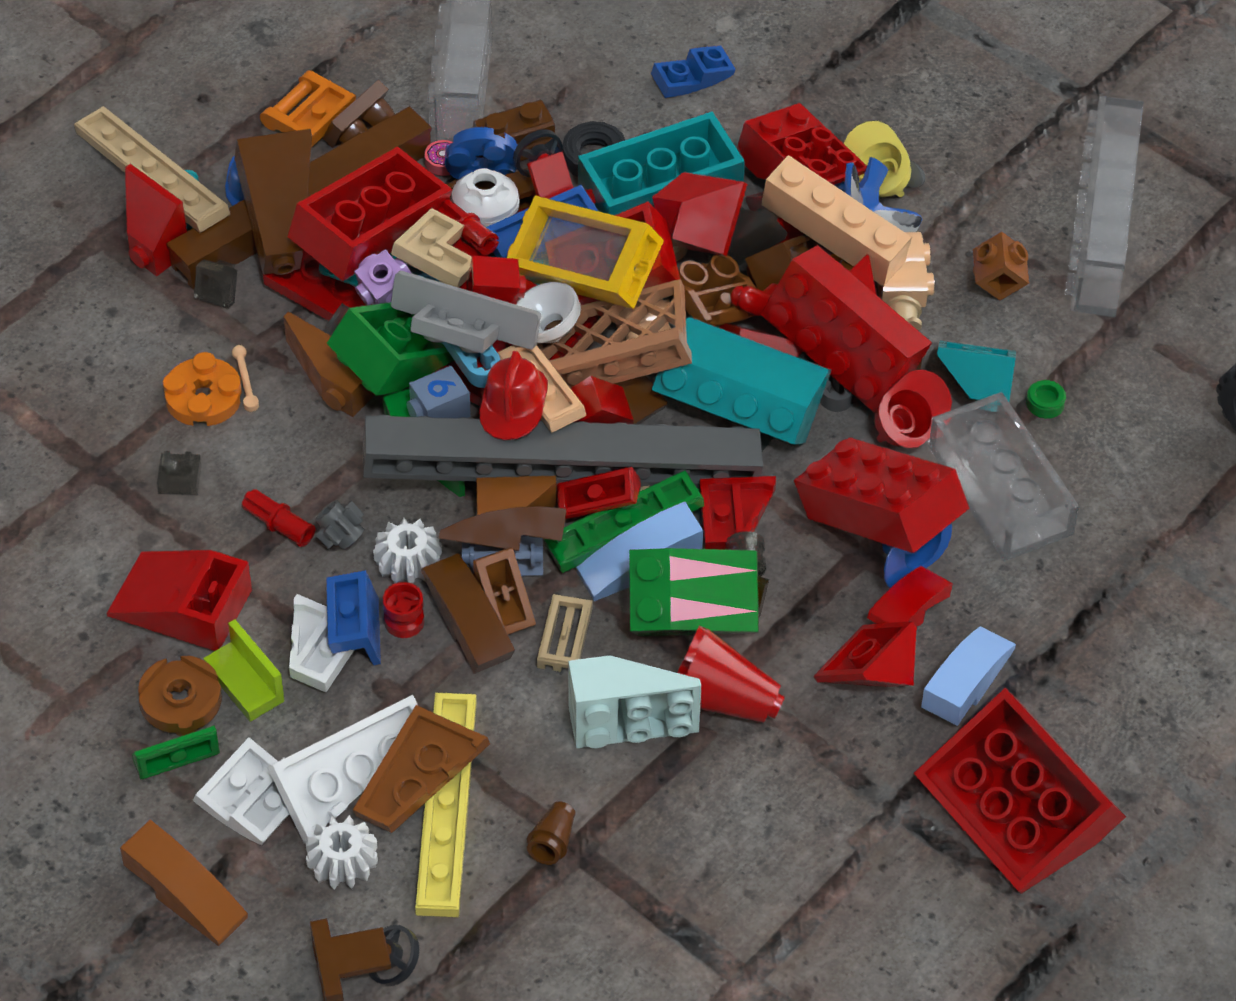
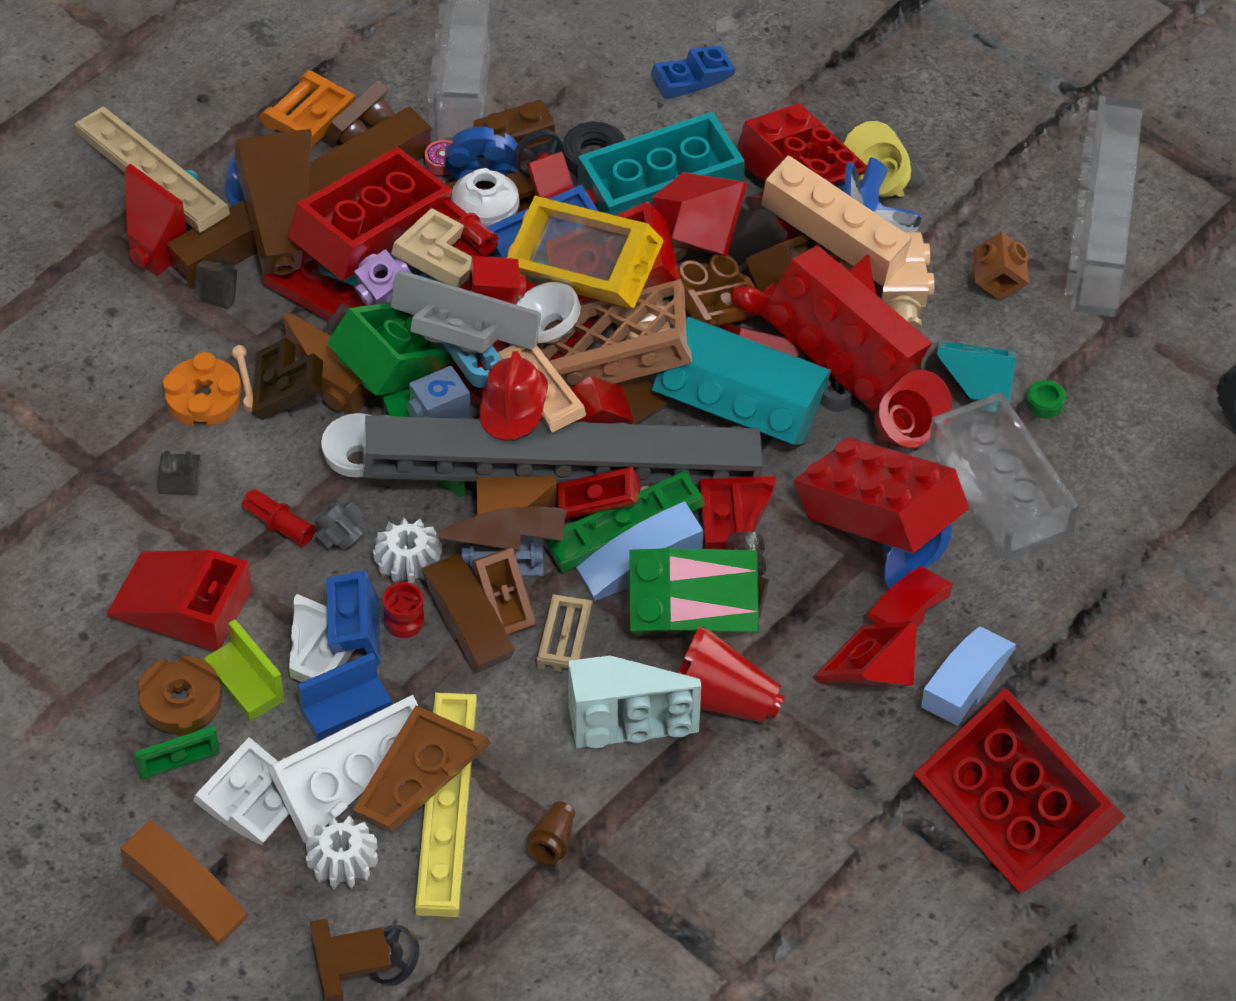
(282, 380): none -> dark brown plate
(342, 439): none -> white piece
(342, 696): none -> blue panel

